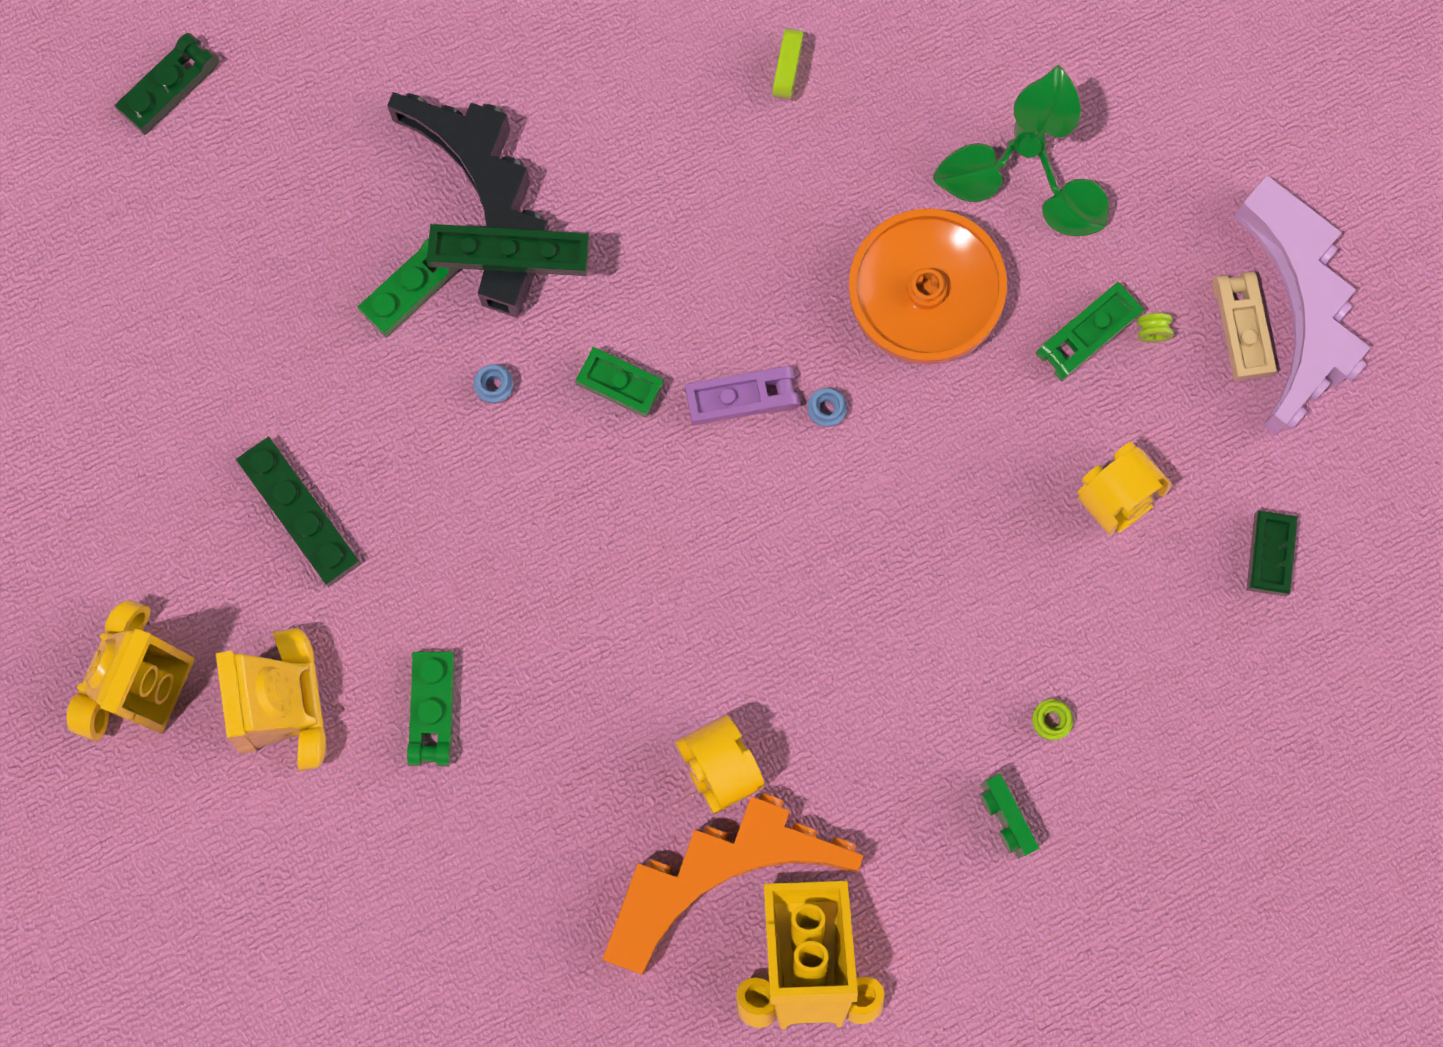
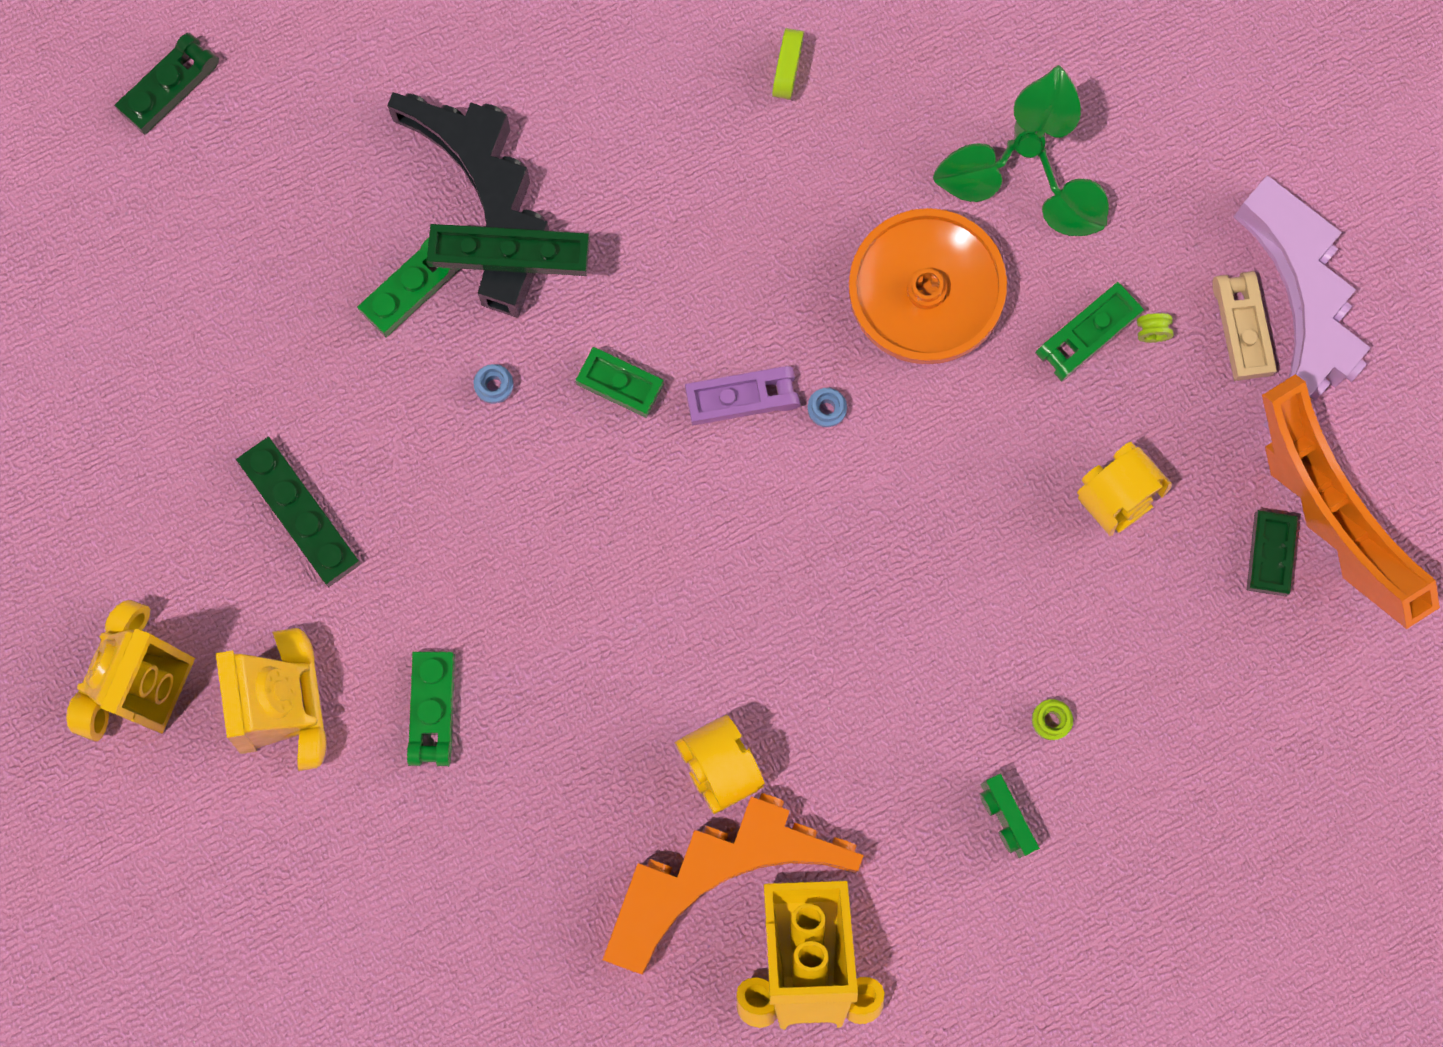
(1334, 511): none -> orange arch

